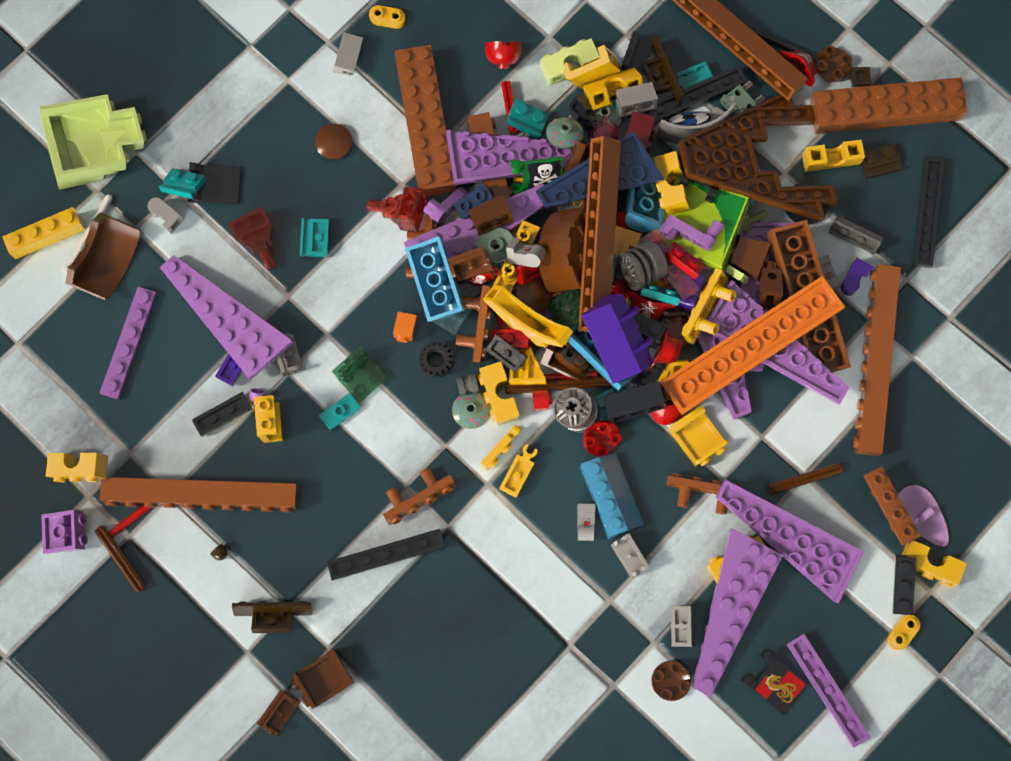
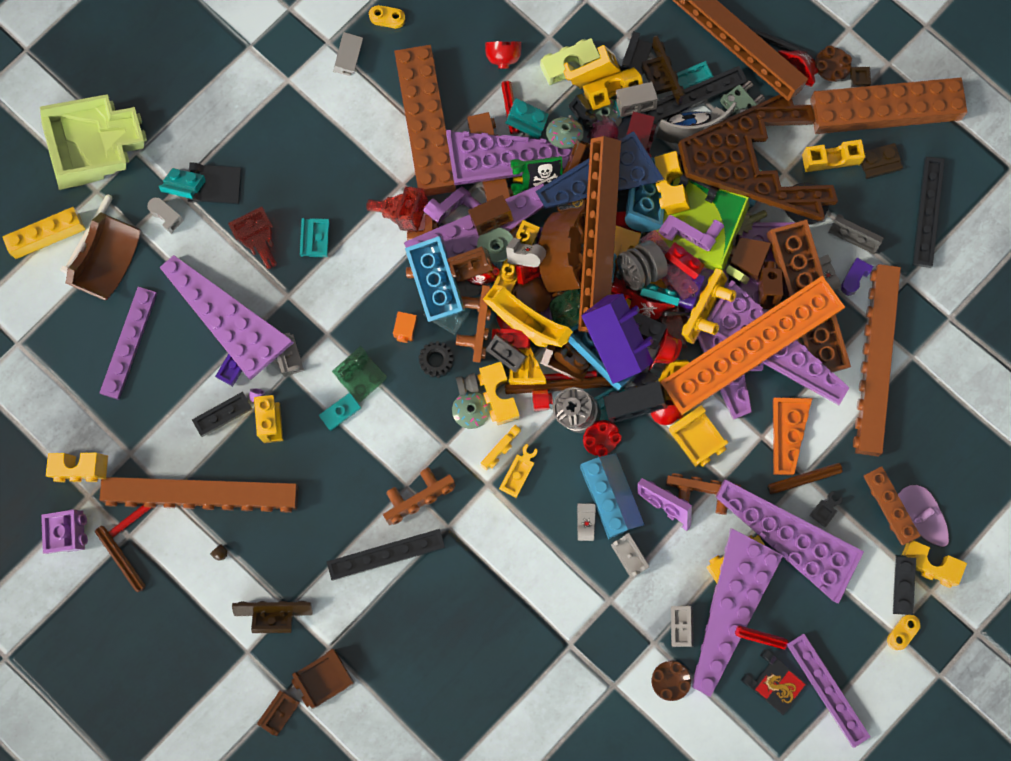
(333, 141): reddish brown dish -> none
(477, 197): dark blue bracket -> none
(664, 499): none -> medium lavender wing
(761, 637): none -> red axle
(788, 432): none -> orange wing
(824, 510): none -> black plate

